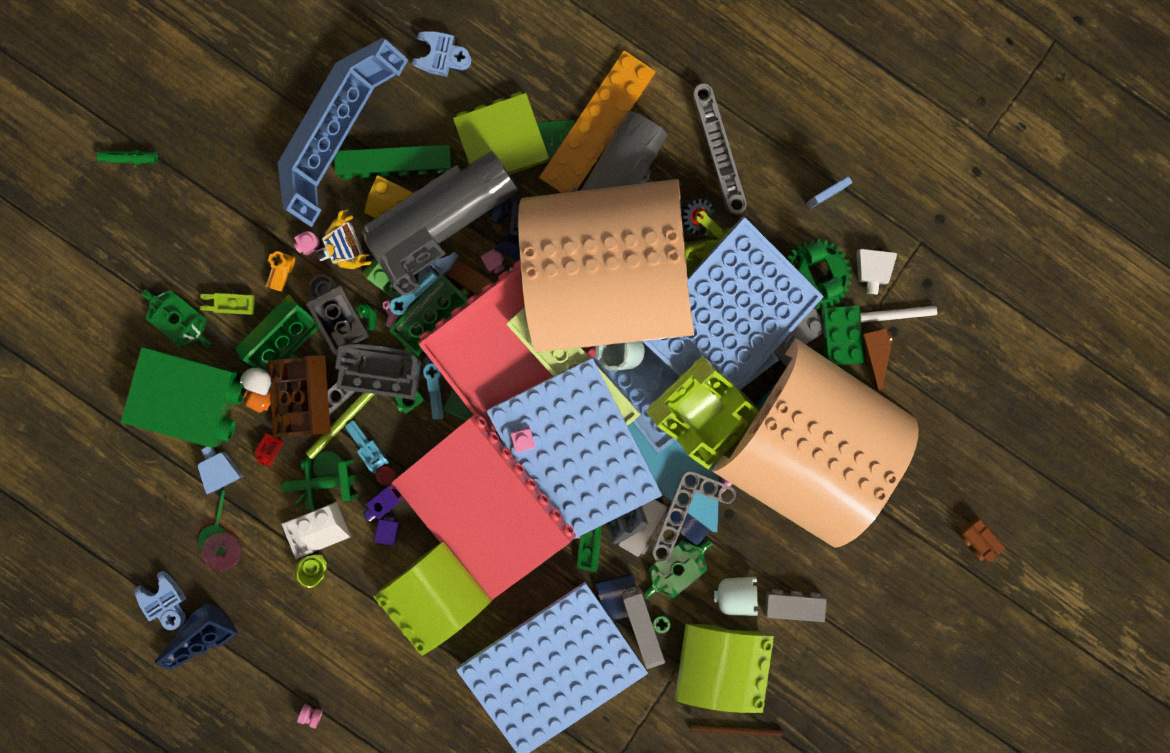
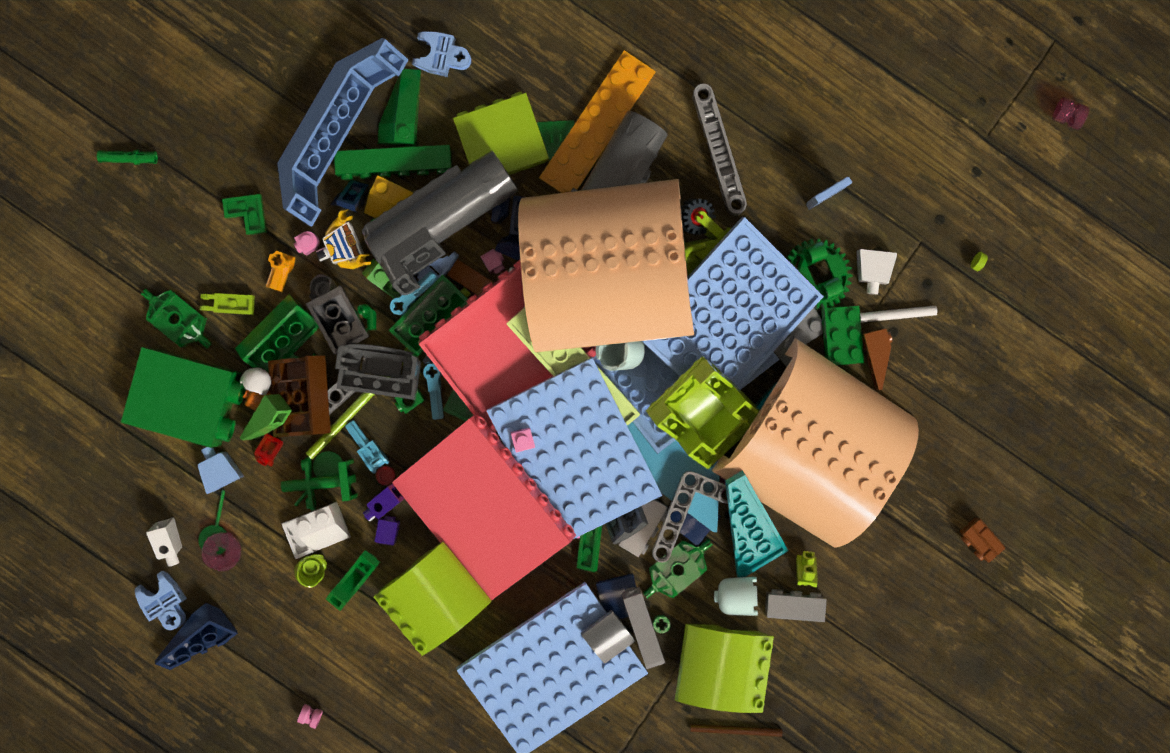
(165, 540): none -> white torso
(248, 207): none -> green plate
(268, 416): none -> bright green slope
(352, 196): none -> dark blue slope
(353, 580): none -> green arch
(392, 319): bright pink arm -> none
(400, 116): none -> green wedge
(608, 636): none -> dark grey slope
(753, 532): none -> teal wing
(806, 569): none -> lime hips
(979, 261): none -> lime tile
(1069, 113): none -> clear pink wheel

